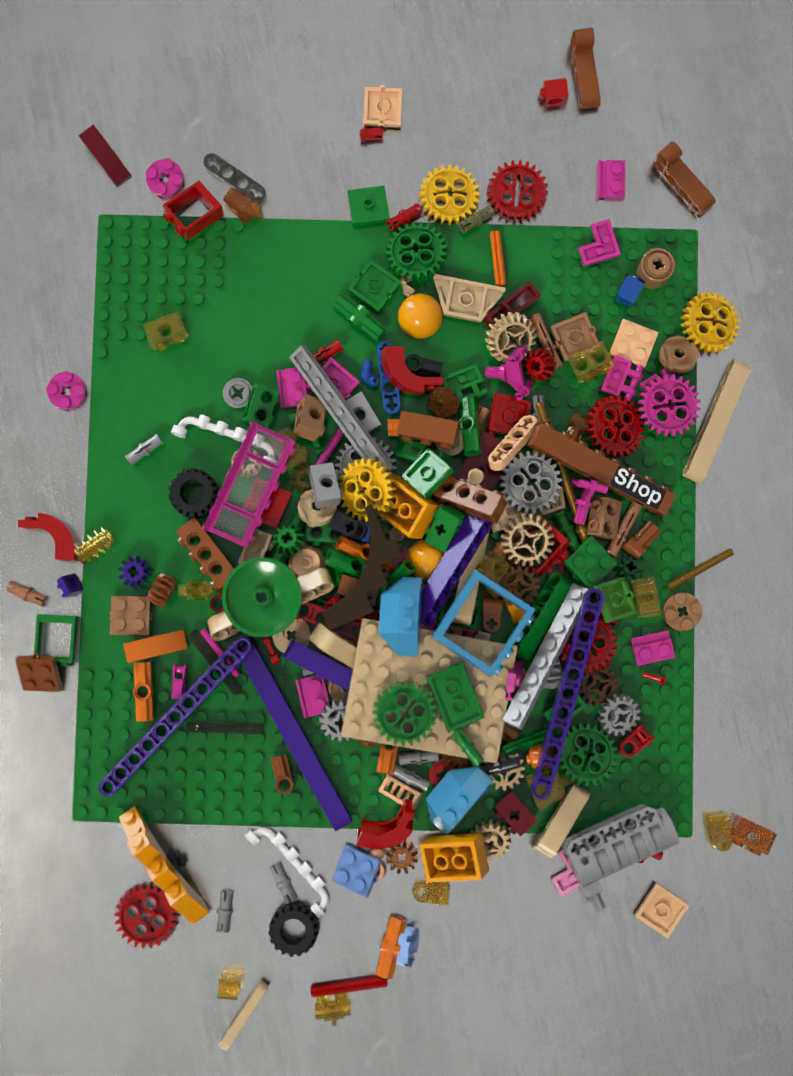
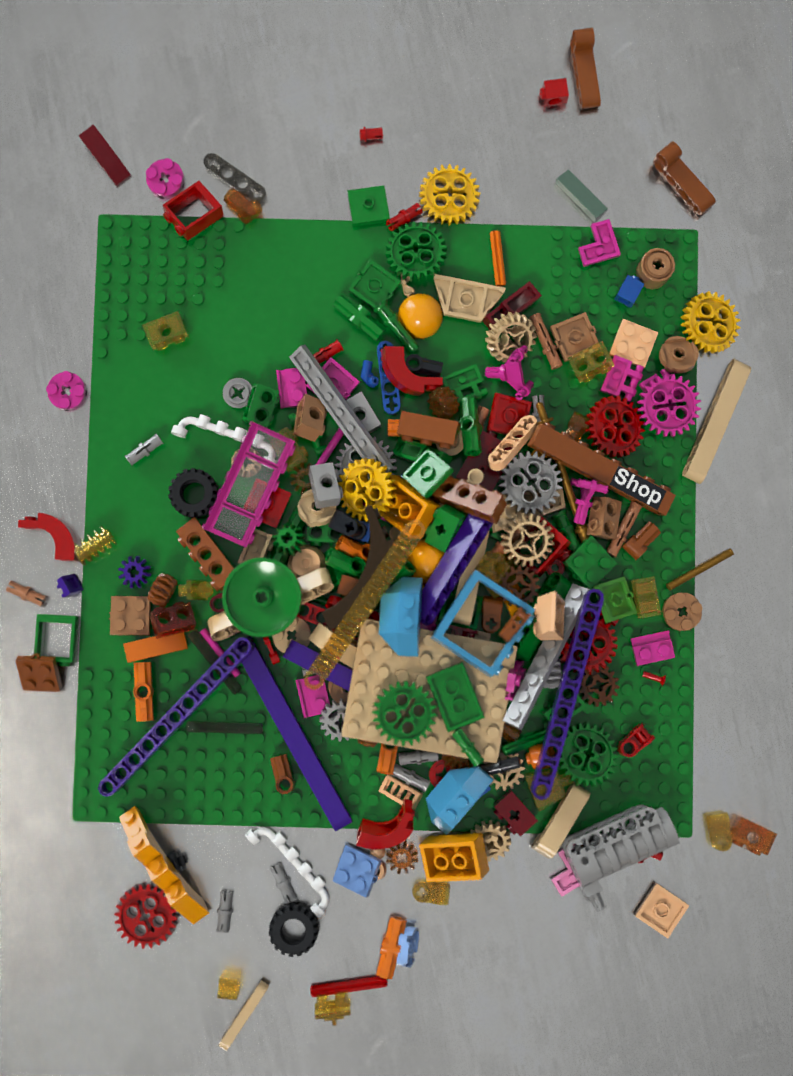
(175, 624): none -> clear red brick
(179, 685): dark pink bar -> none
(364, 604): none -> clear yellow gear
(382, 107): light nougat plate -> none
(392, 317): none -> green pin
(476, 219): olive pin -> none
(513, 626): none -> dark orange bar
(535, 192): red gear -> none
(540, 364): red gear -> none
(550, 617): none -> light nougat slope
(581, 195): none -> sand green slope
(611, 179): dark pink plate -> none
(618, 714): light grey gear -> none
(624, 571): dark green gear -> none

